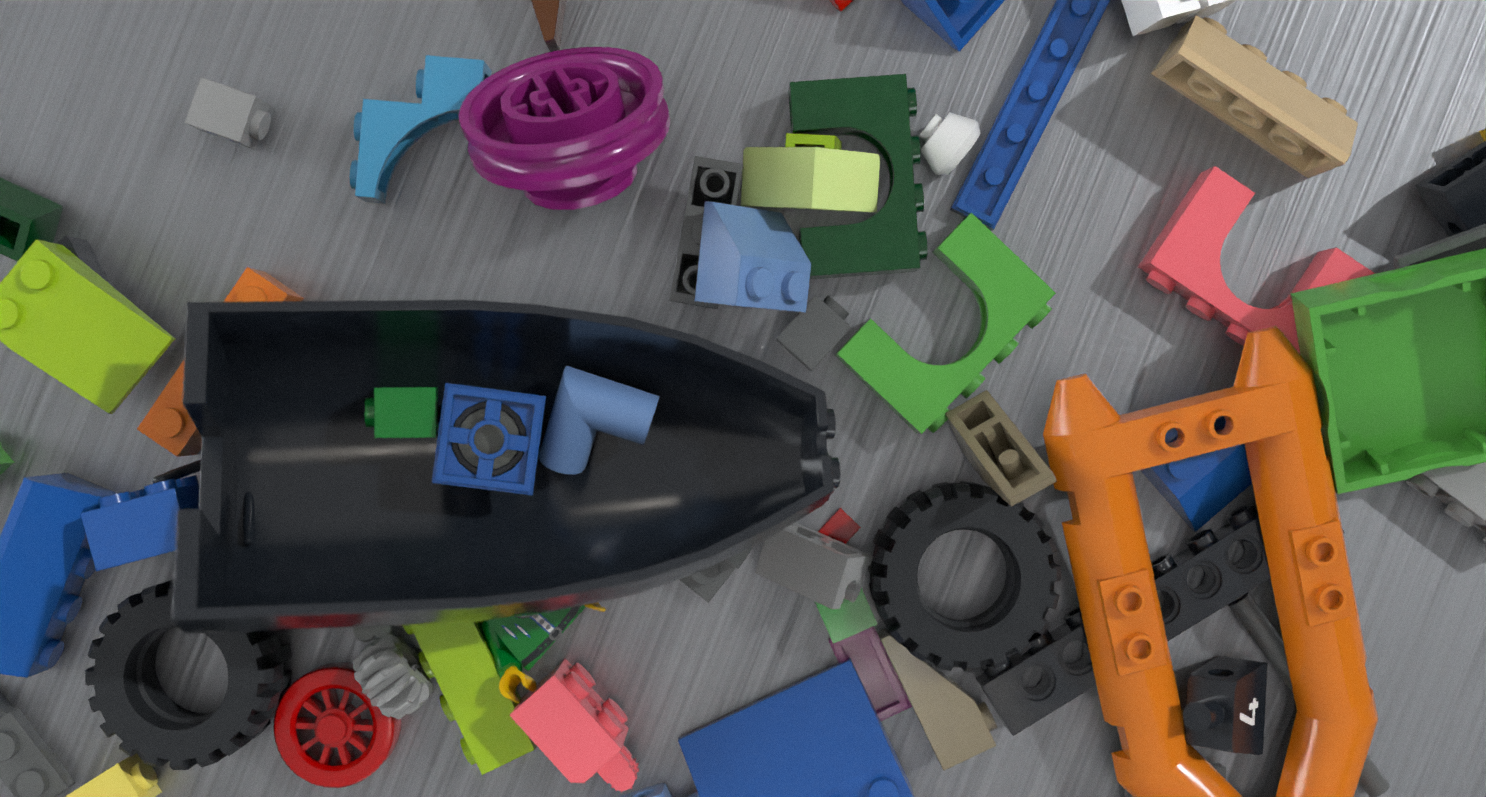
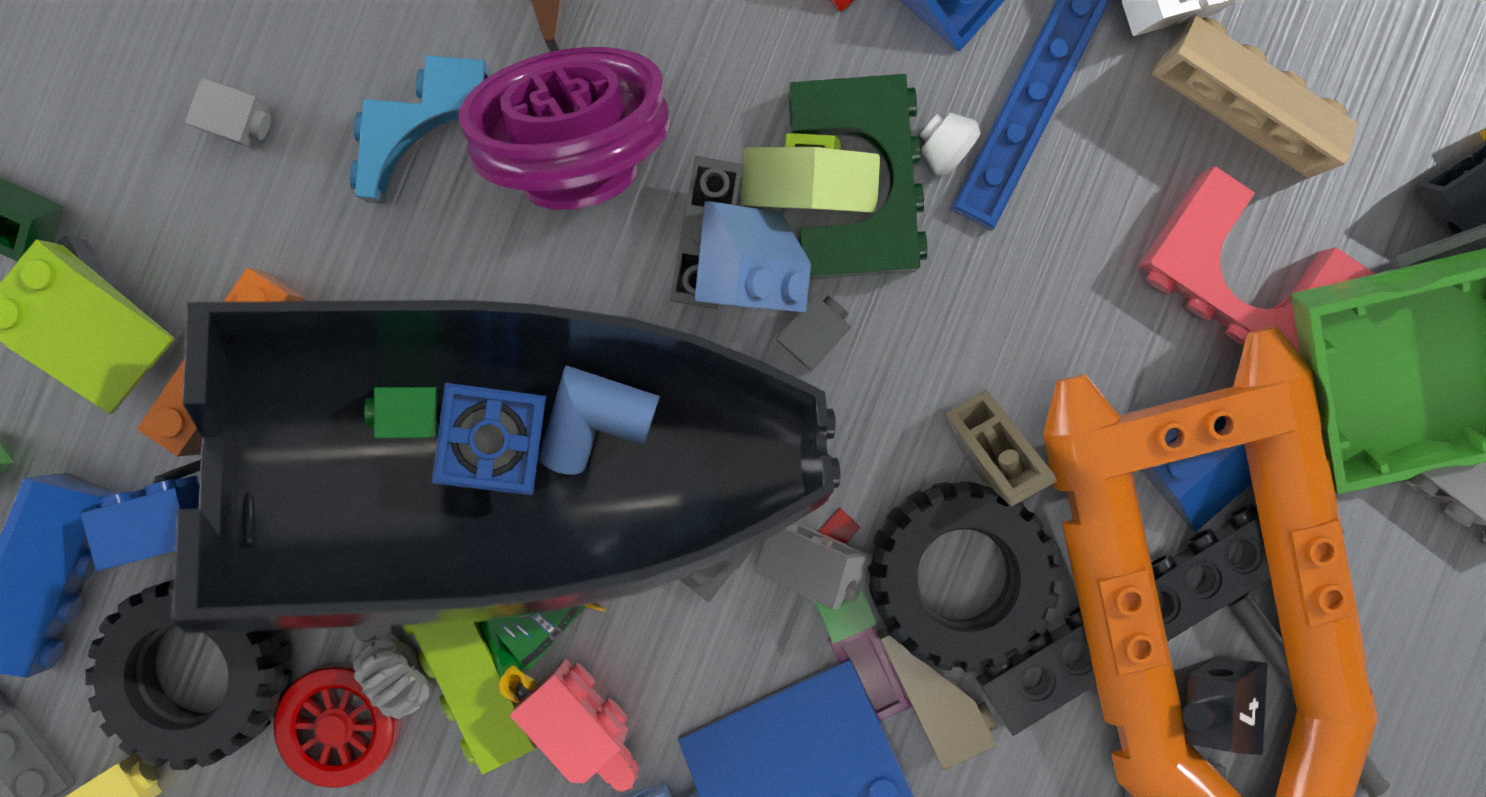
(1007, 300): bright green arch -> none

